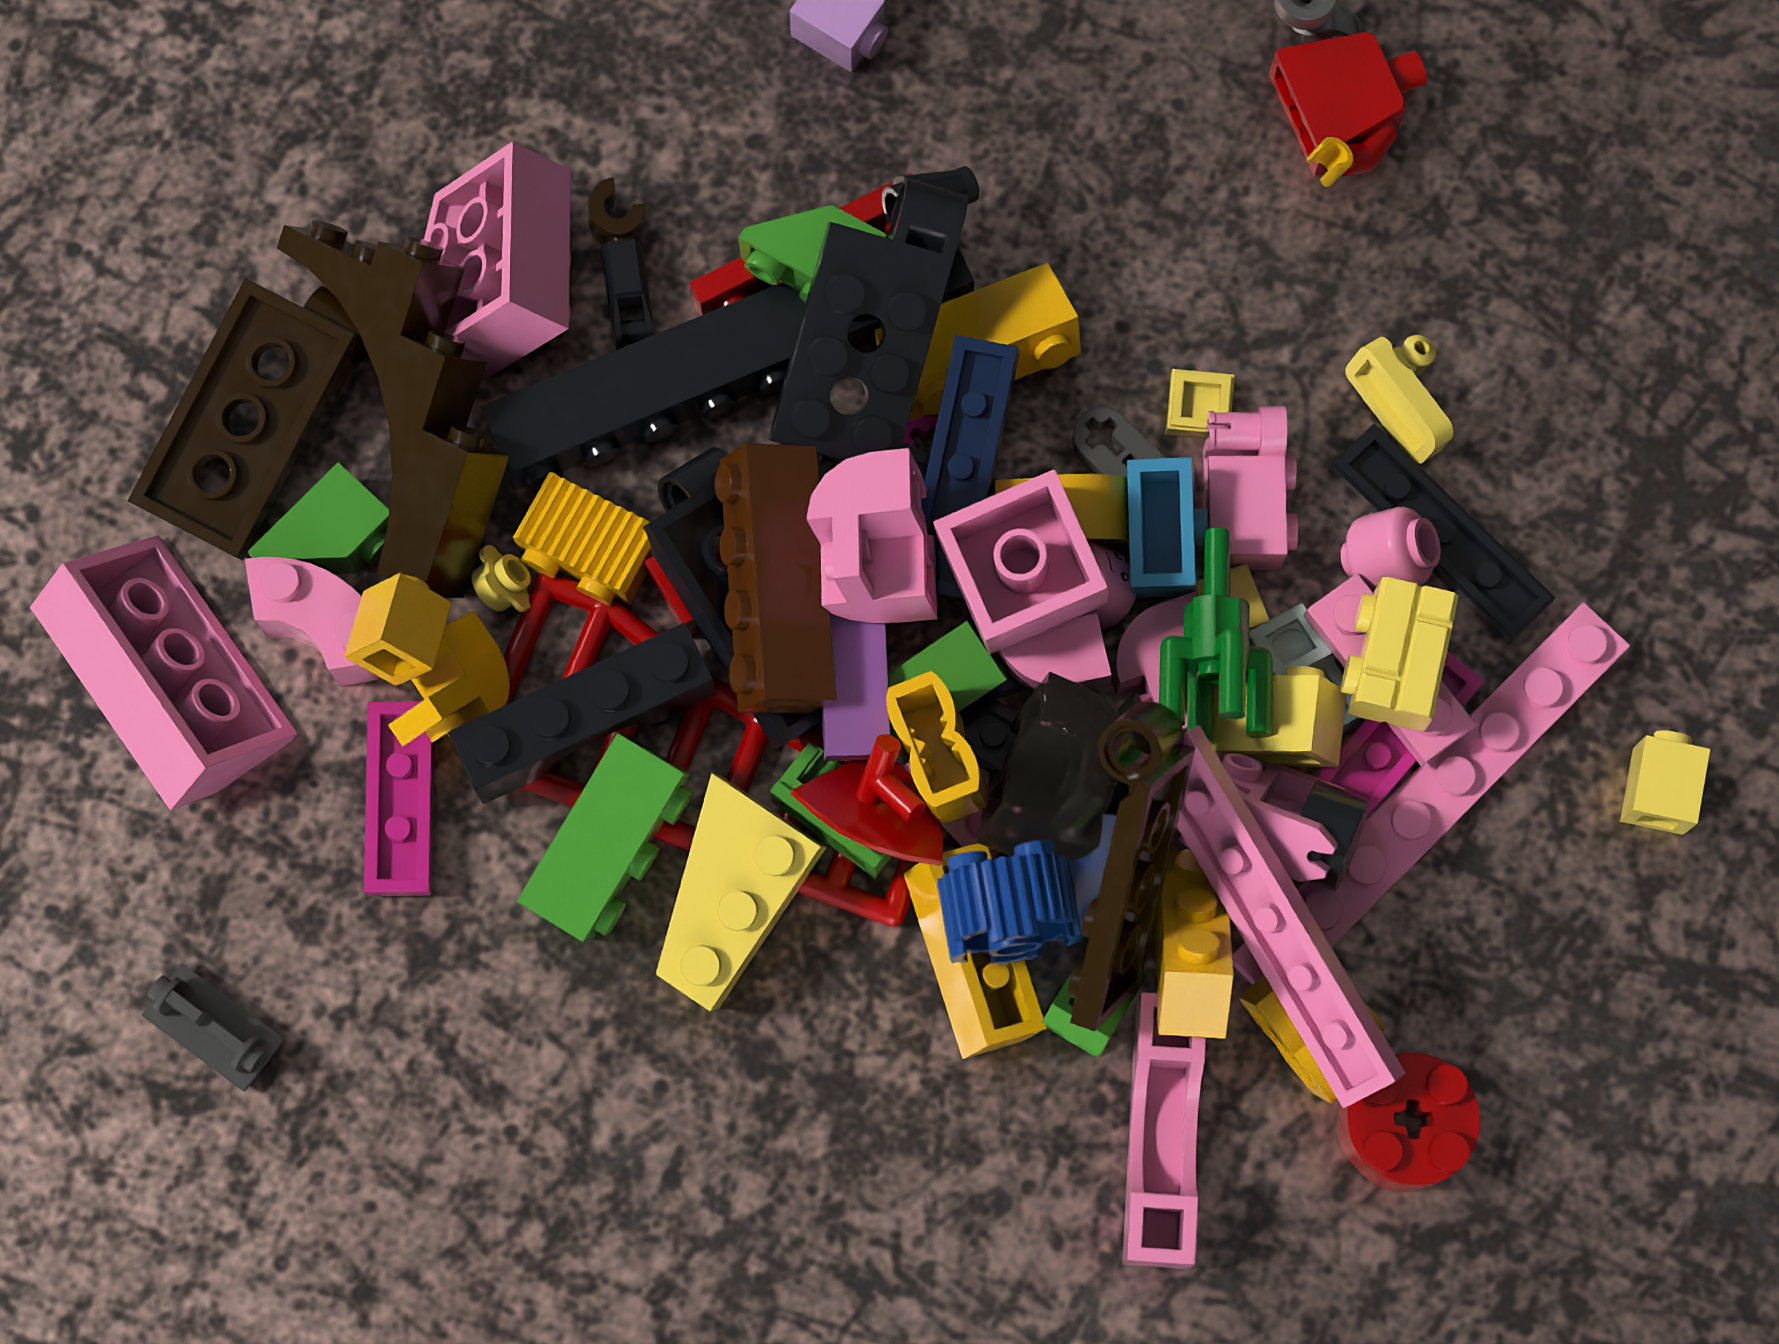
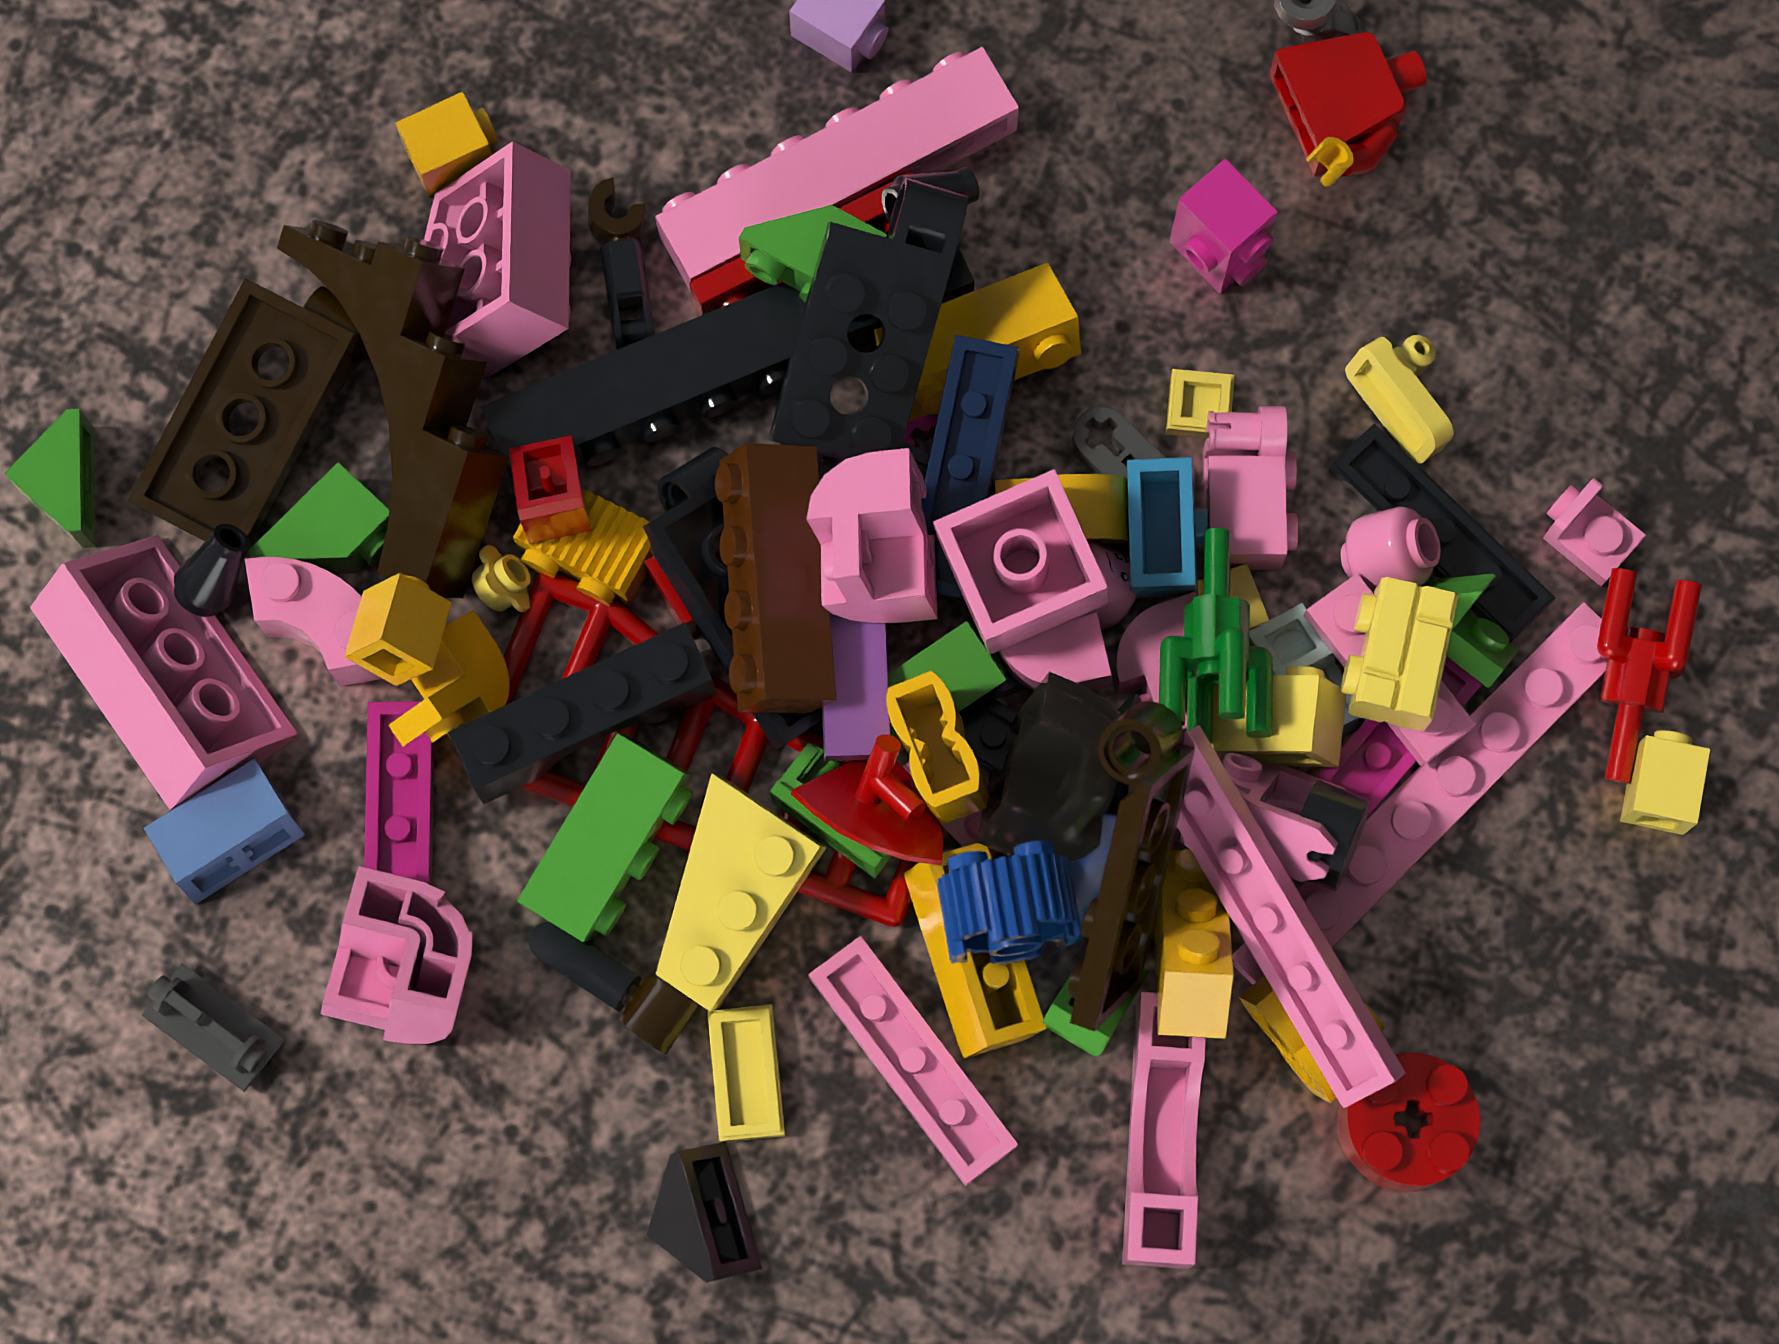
(60, 475): none -> bright green slope
(211, 573): none -> black cone
(223, 831): none -> medium blue hinge
(399, 959): none -> bright pink brick
(446, 141): none -> yellow brick
(549, 490): none -> red slope
(652, 1009): none -> piece
(703, 1215): none -> black slope
(746, 1073): none -> light yellow tile
(905, 131): none -> bright pink brick
(913, 1061): none -> bright pink plate
(1224, 227): none -> dark pink brick
(1475, 643): none -> bright green slope
(1591, 532): none -> bright pink bracket
(1640, 663): none -> red plant

